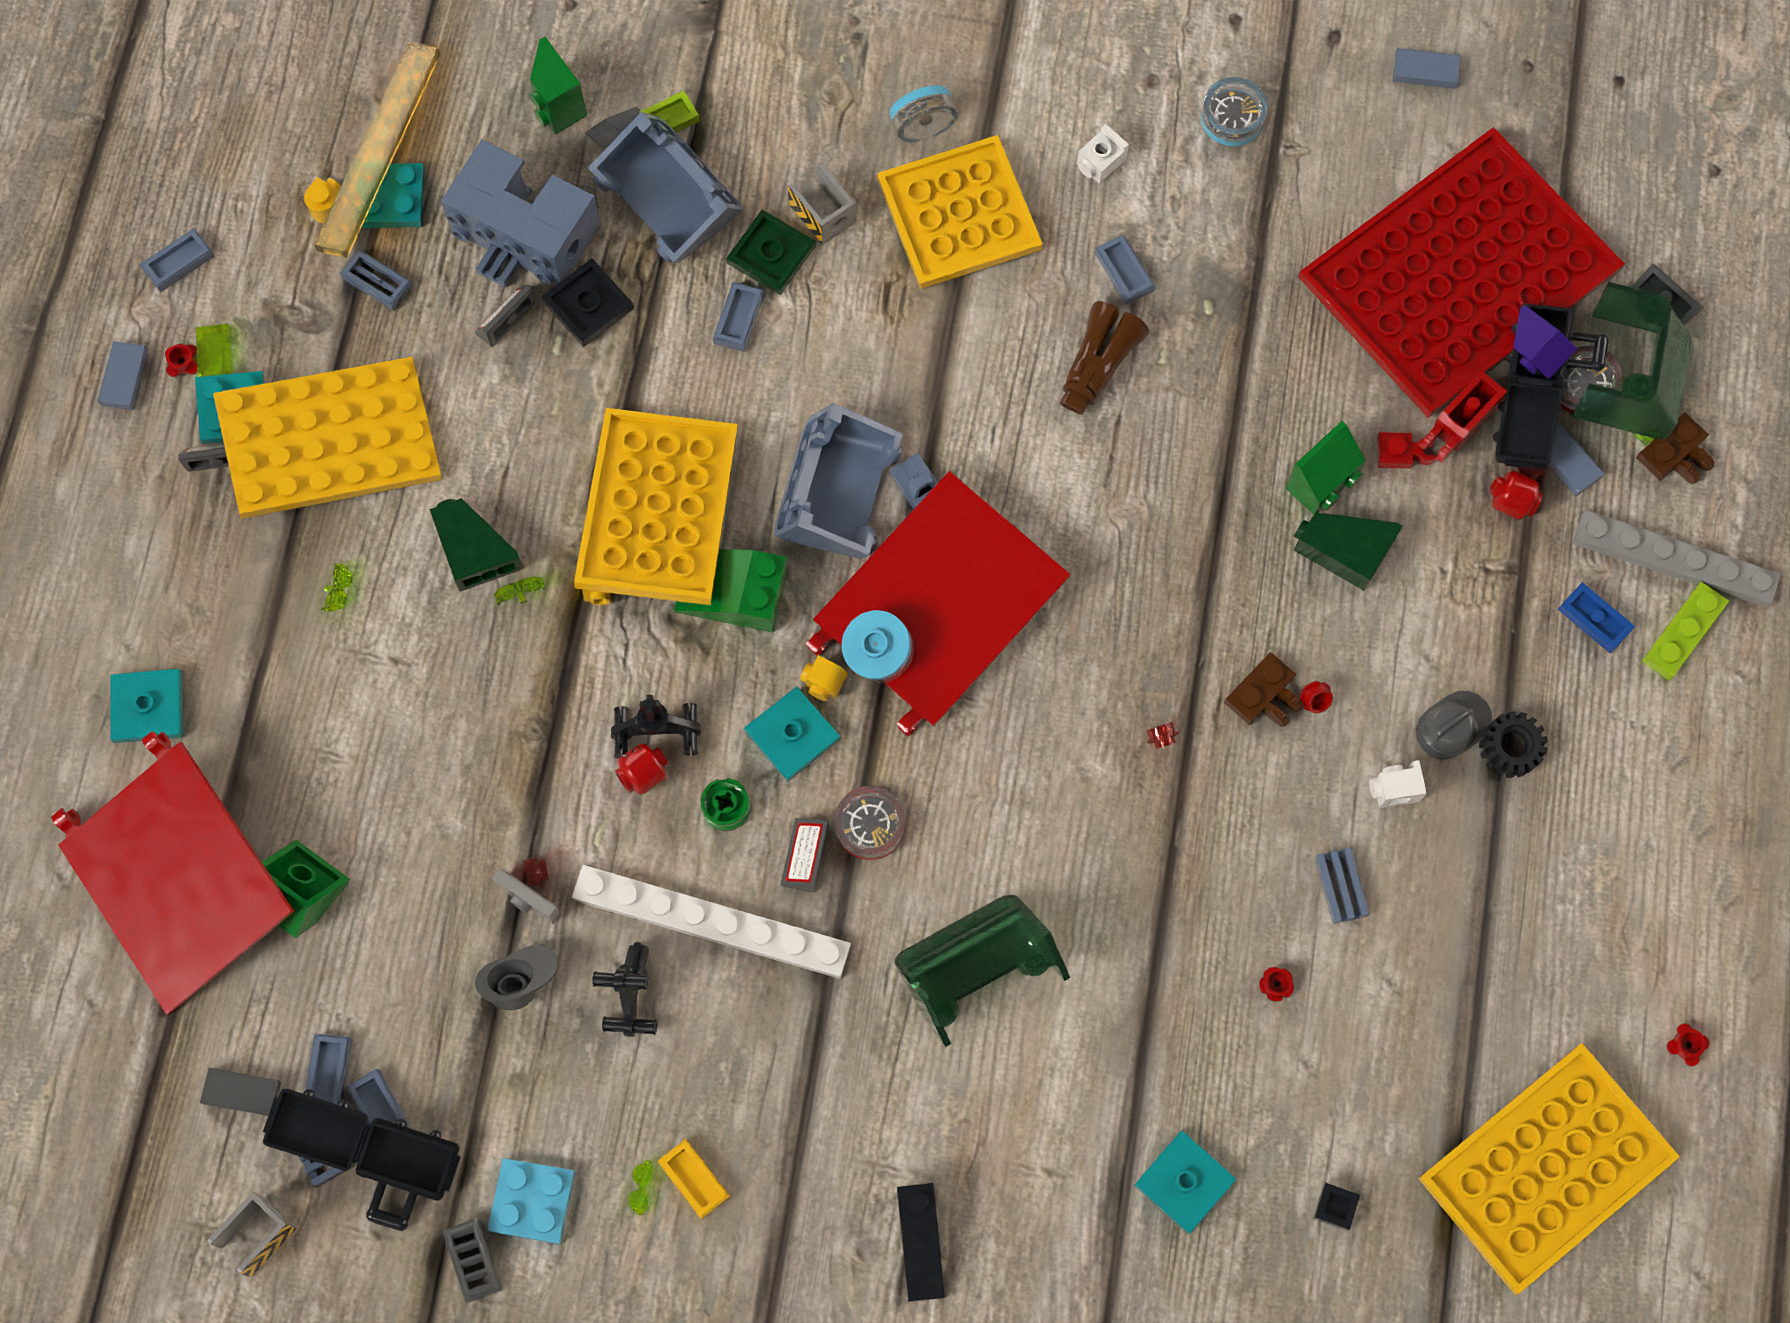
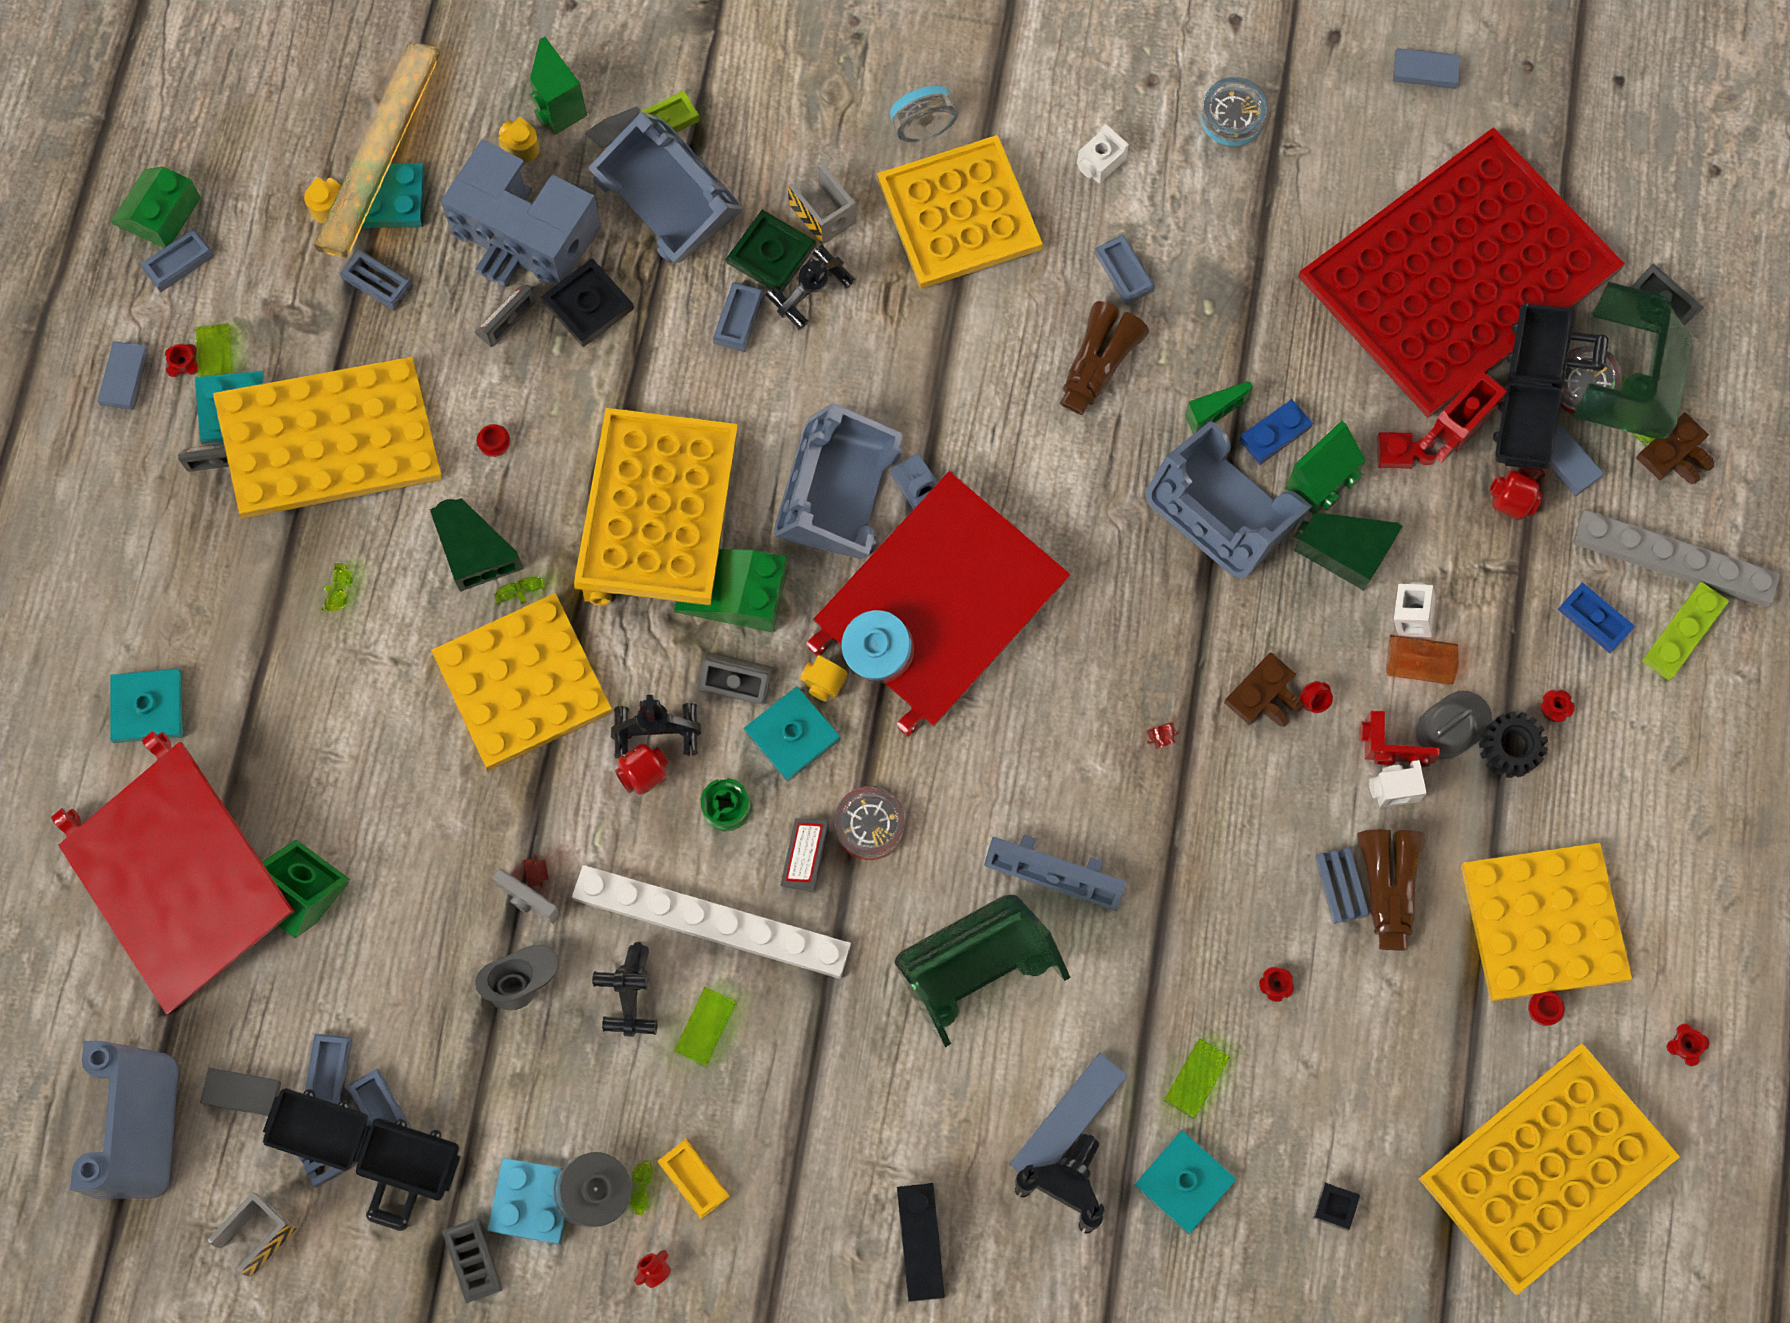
(137, 1126): none -> sand blue windscreen
(157, 205): none -> green slope
(493, 440): none -> red plate
(519, 139): none -> yellow plate
(521, 681): none -> yellow plate
(592, 1190): none -> dark grey piece
(653, 1269): none -> red plate
(705, 1027): none -> clear neon green tile
(735, 678): none -> dark grey slope
(811, 278): none -> black axle
(1055, 873): none -> sand blue hinge
(1067, 1182): none -> black axle
(1071, 1115): none -> sand blue tile
(1196, 1078): none -> clear neon green tile
(1216, 405): none -> green slope
(1220, 505): none -> sand blue windscreen
(1275, 431): none -> blue plate
(1373, 734): none -> red bracket
(1392, 905): none -> reddish brown piece
(1414, 610): none -> white brick
(1422, 659): none -> clear orange slope
(1540, 344): dark purple slope -> none
(1545, 922): none -> yellow plate
(1546, 1008): none -> red plate
(1553, 713): none -> red plate

